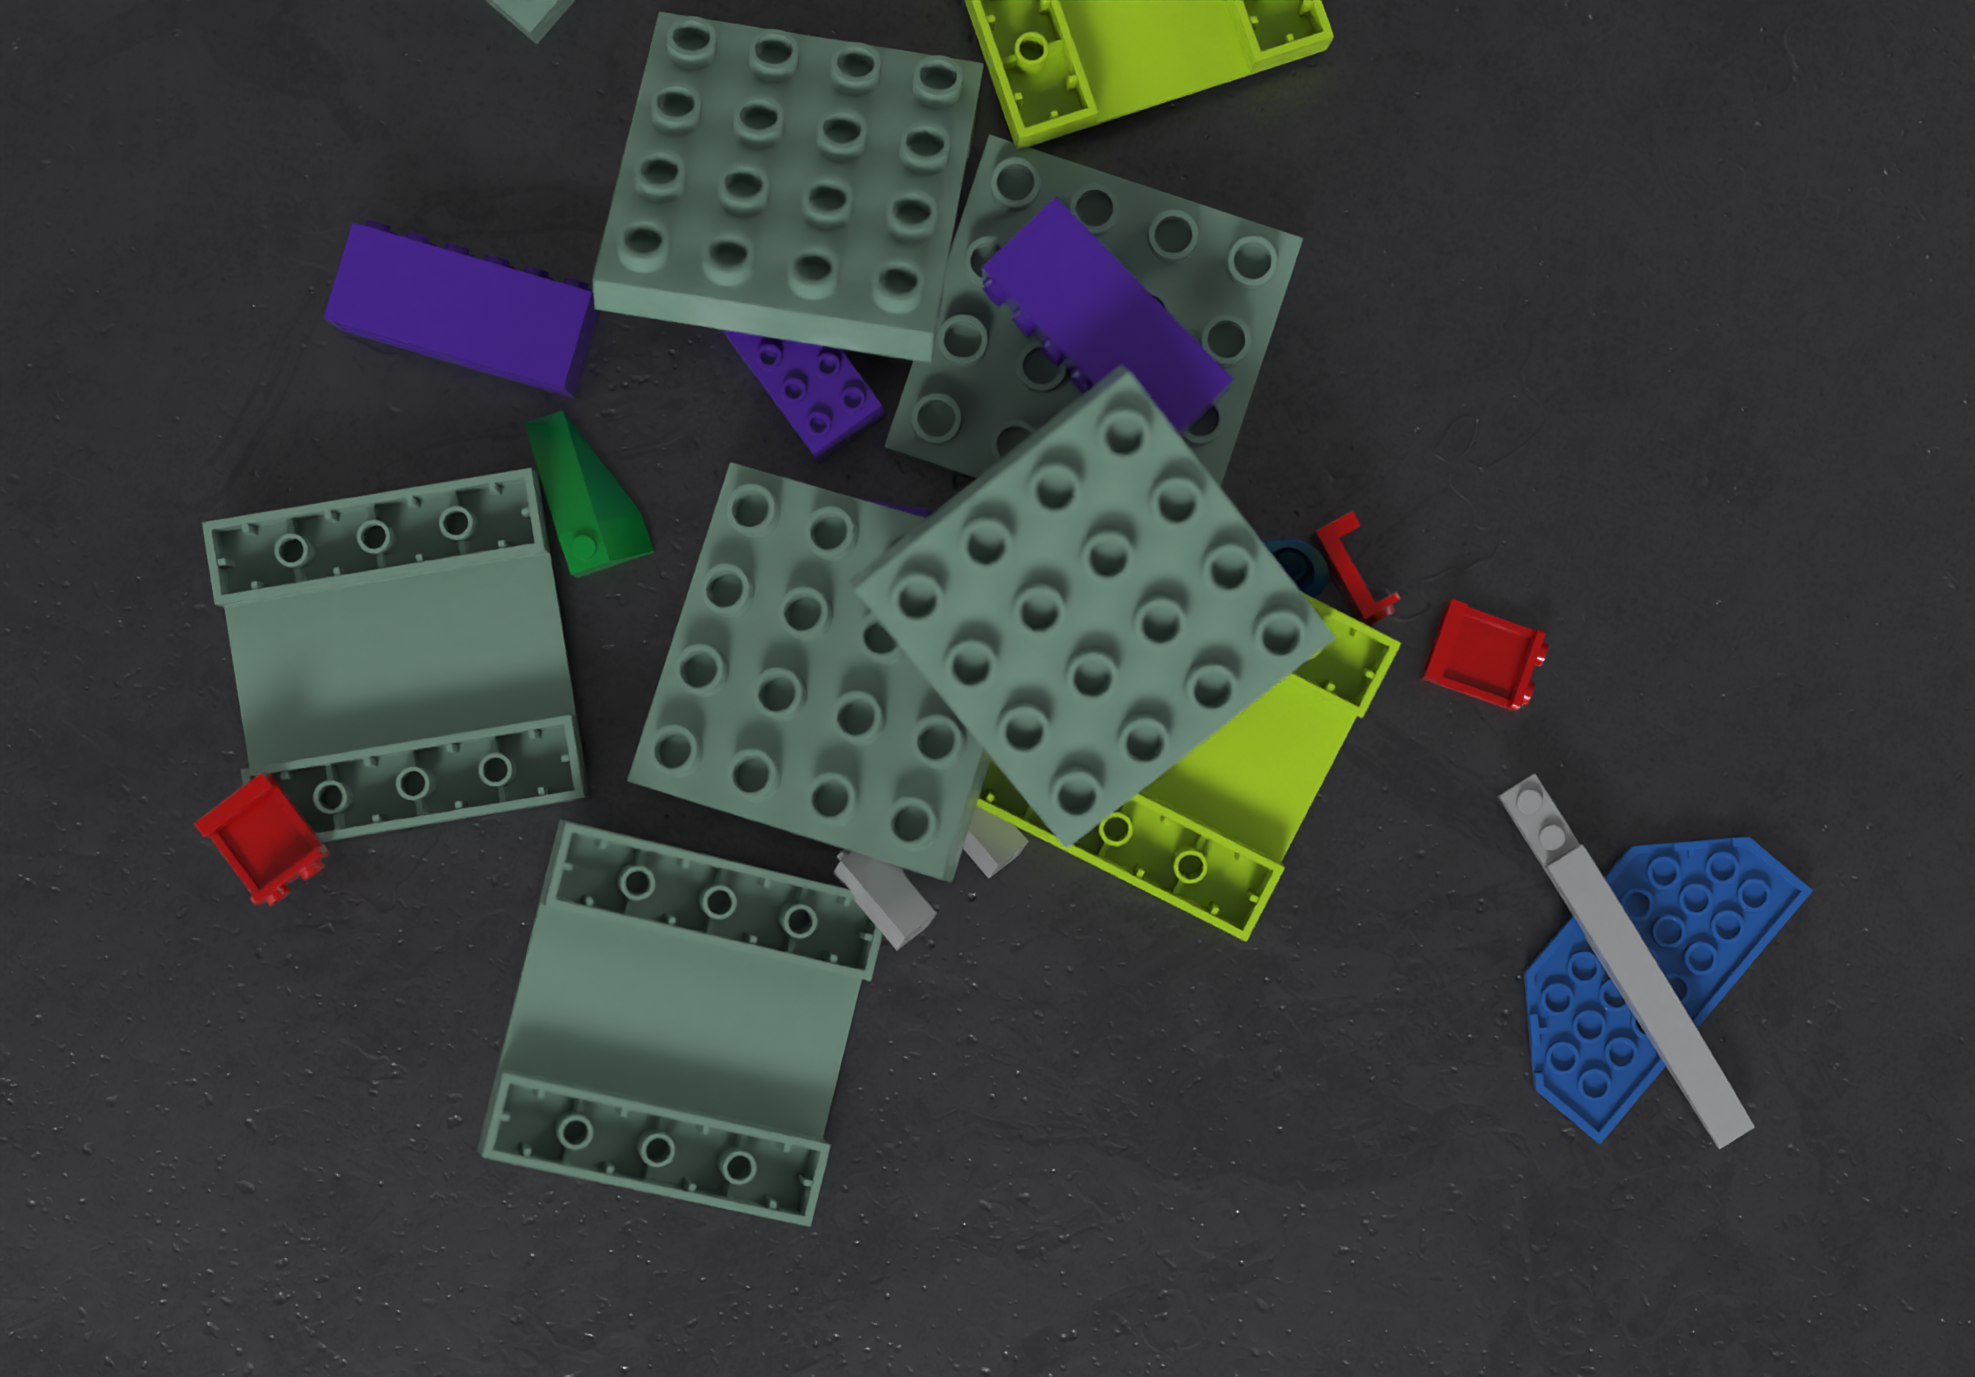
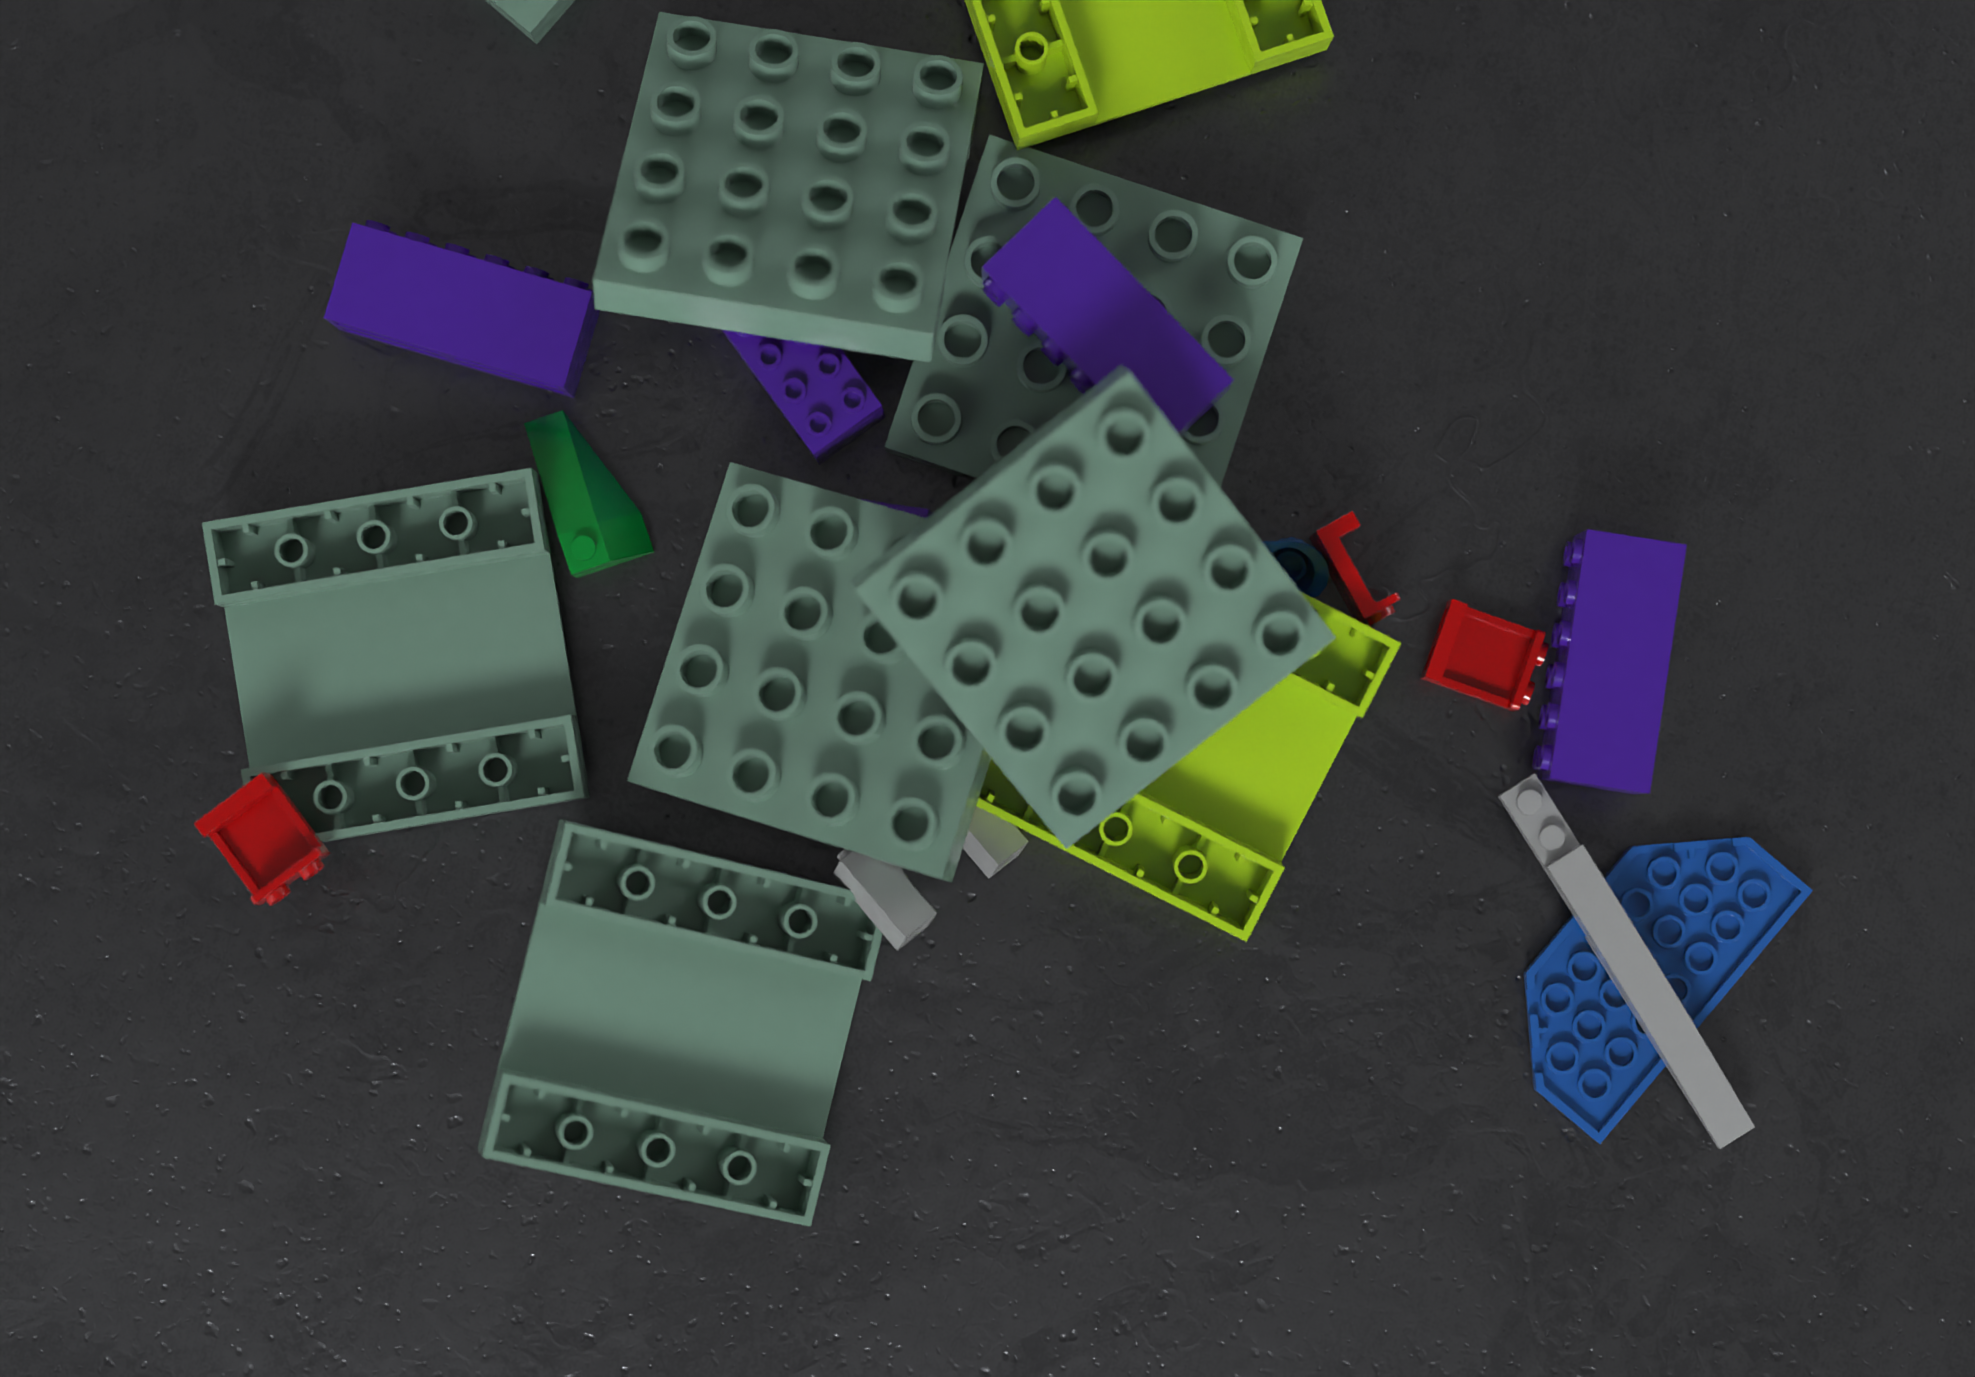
(1610, 661): none -> dark purple brick

